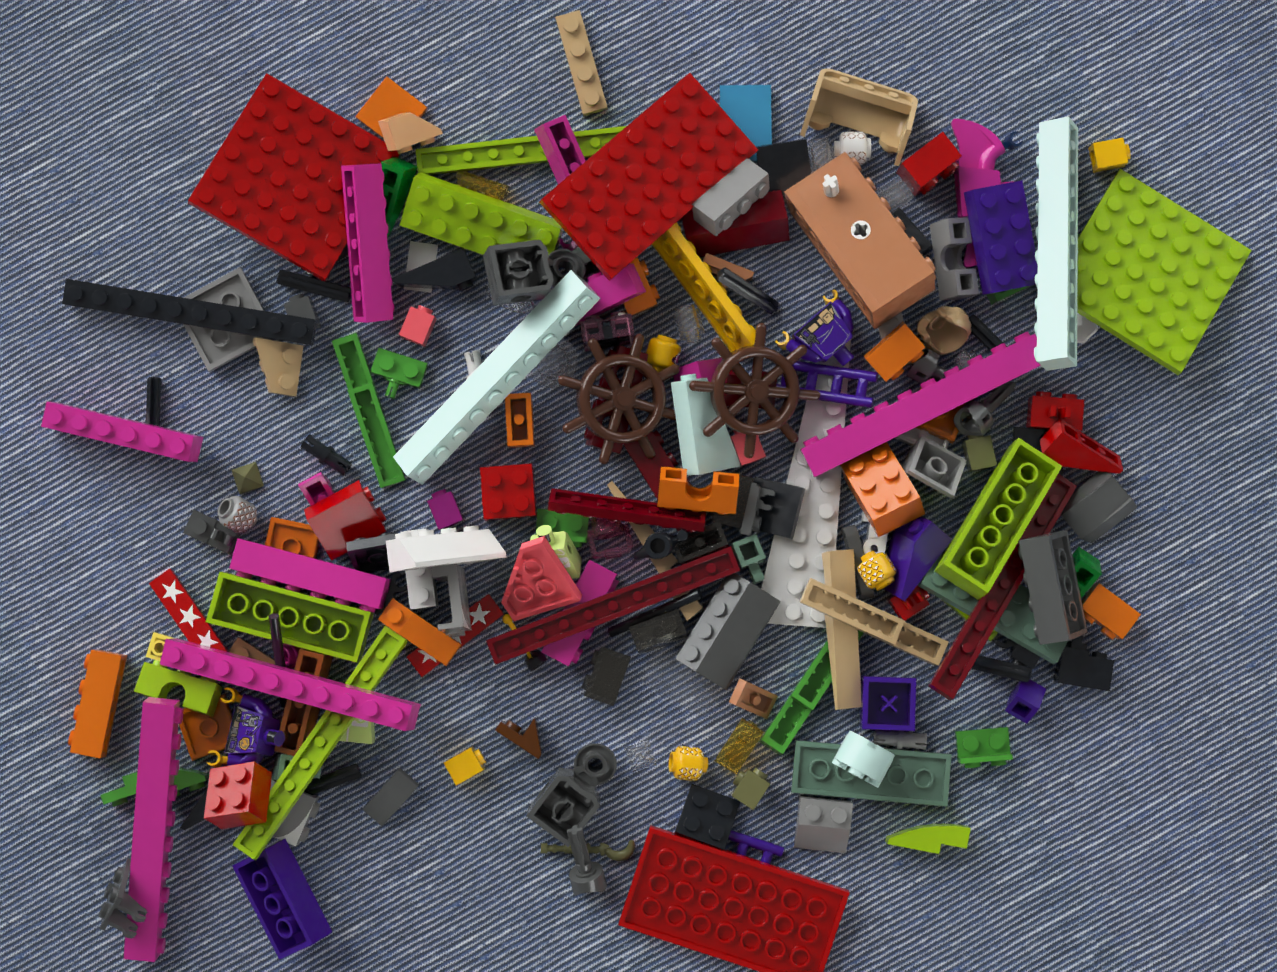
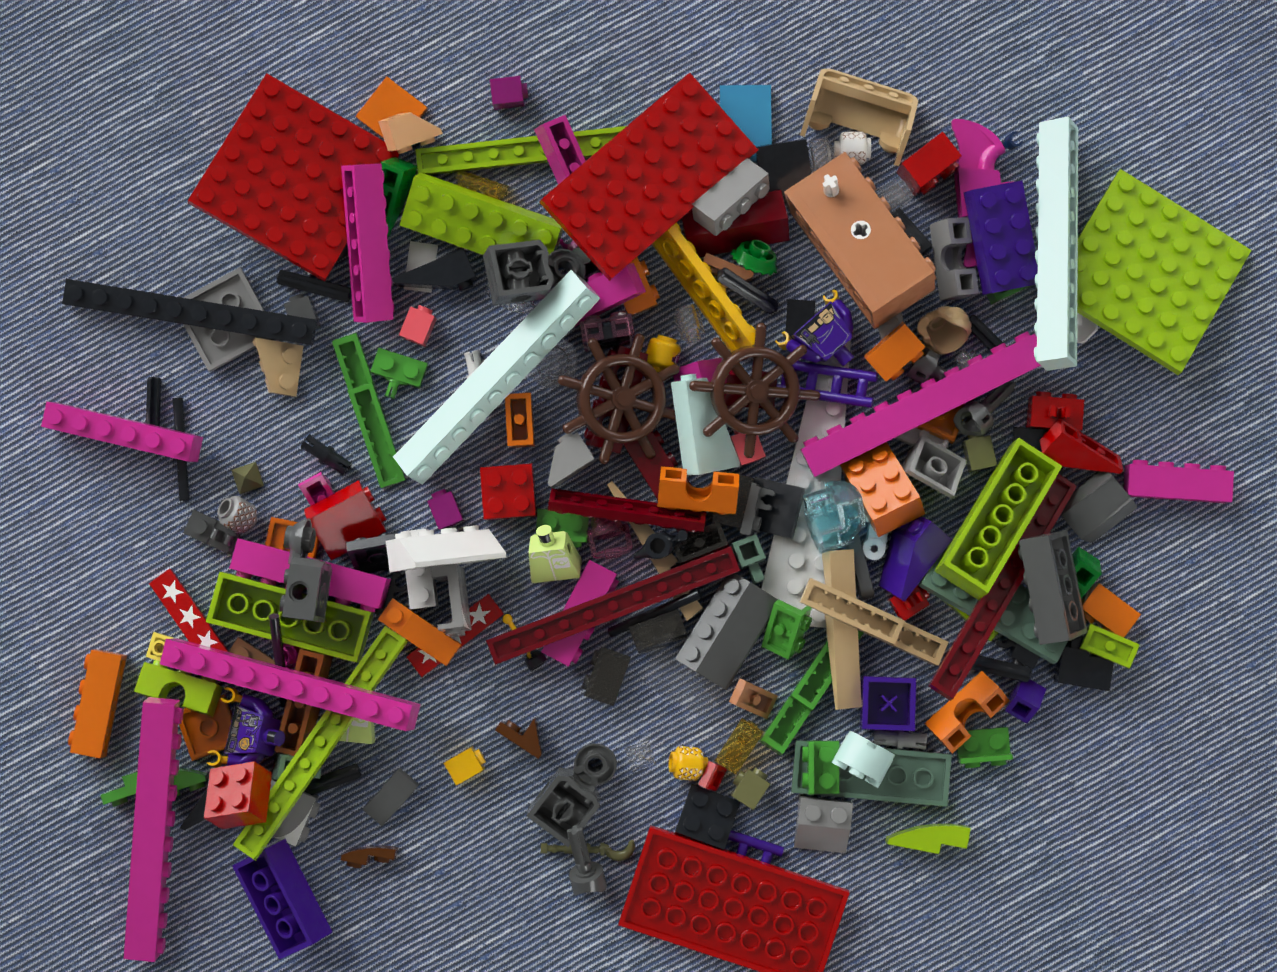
(119, 899): dark grey plate -> none
(182, 469): none -> black bar
(303, 574): none -> dark grey brick
(361, 856): none -> reddish brown slope
(508, 92): none -> magenta brick
(538, 582): coral plate -> none
(569, 459): none -> light grey slope
(581, 63): tan plate -> none
(712, 776): none -> red tile
(756, 256): none -> green piece
(786, 629): none -> bright green bracket
(798, 314): none -> black sticker
(821, 774): none -> bright green bracket
(834, 515): none -> clear light blue brick
(876, 570): yellow head -> none
(977, 696): none -> orange arch
(1109, 155): yellow brick -> none
(1109, 646): none -> lime plate
(1179, 483): none -> dark pink brick

